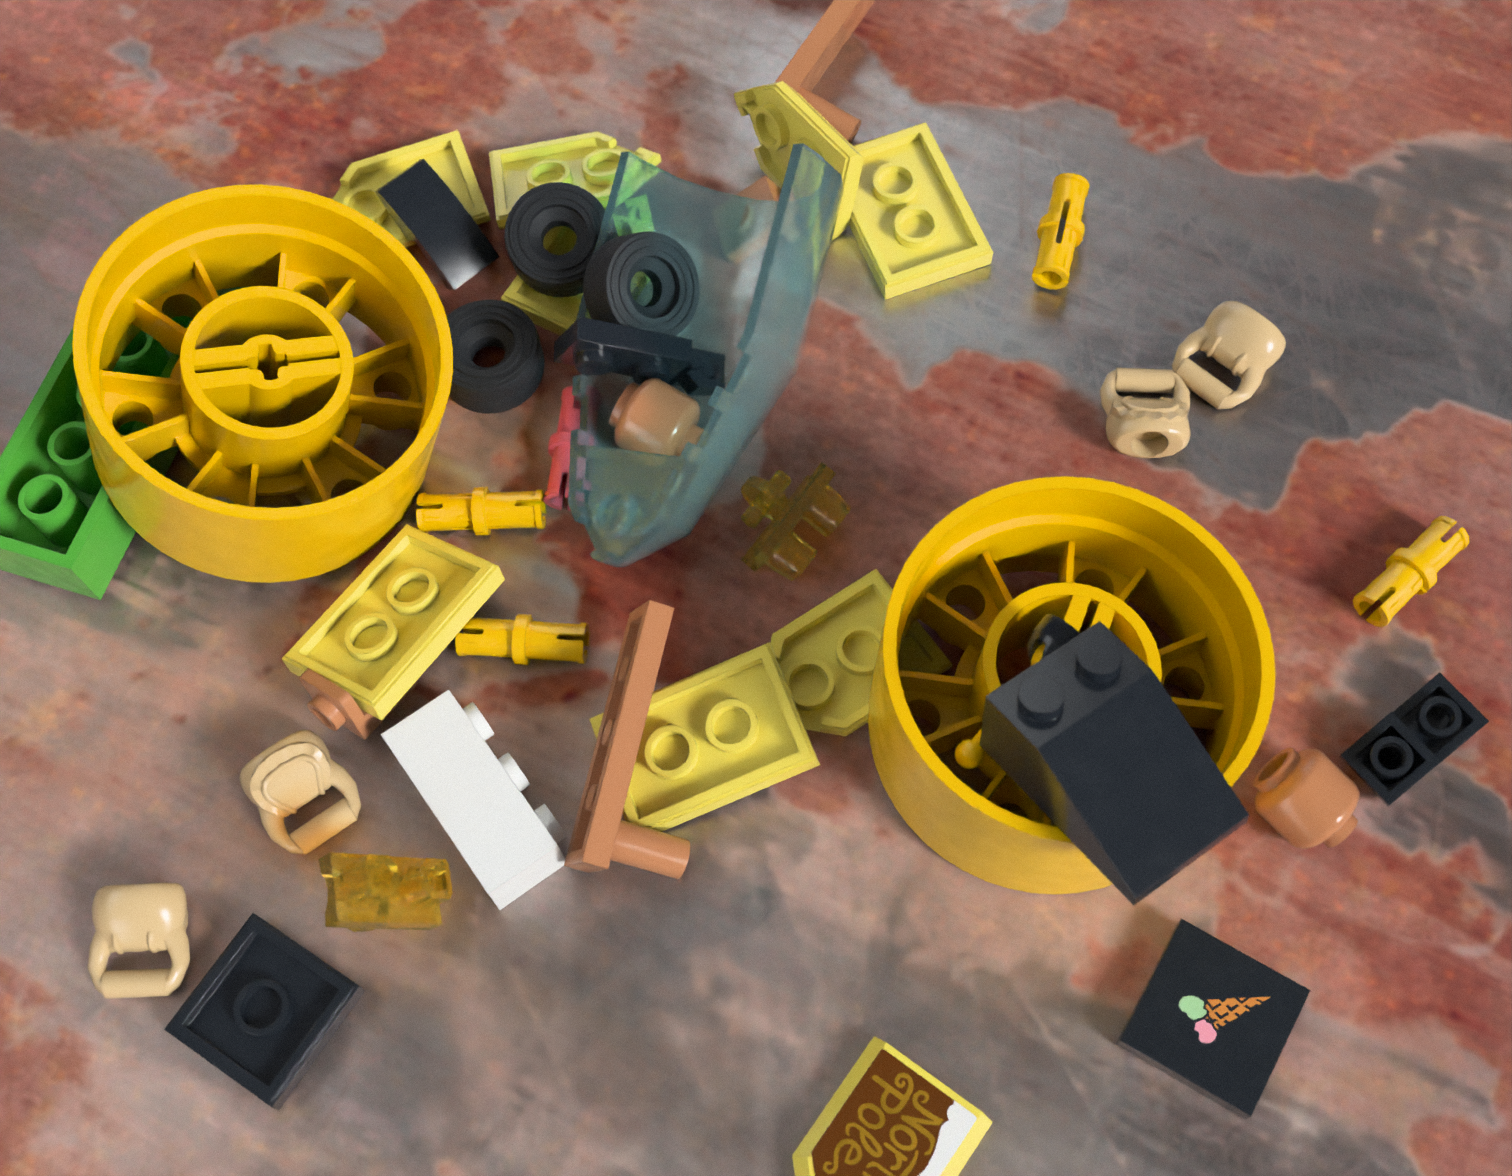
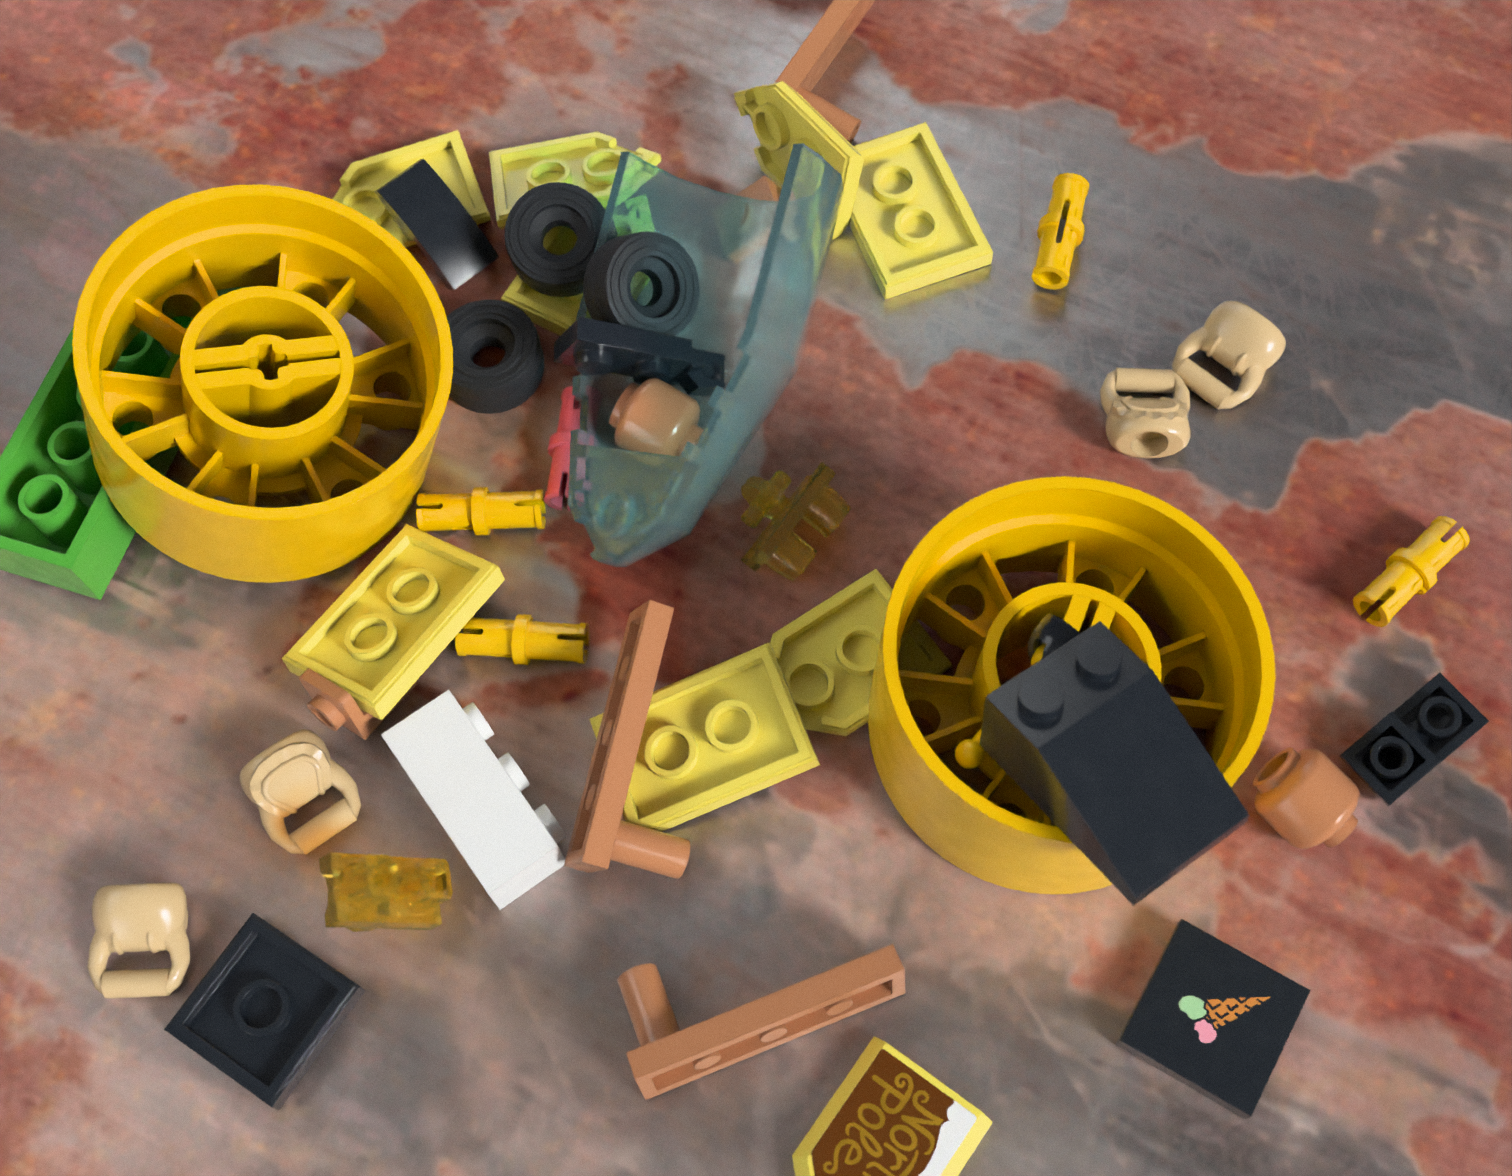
(678, 1056): none -> nougat piece

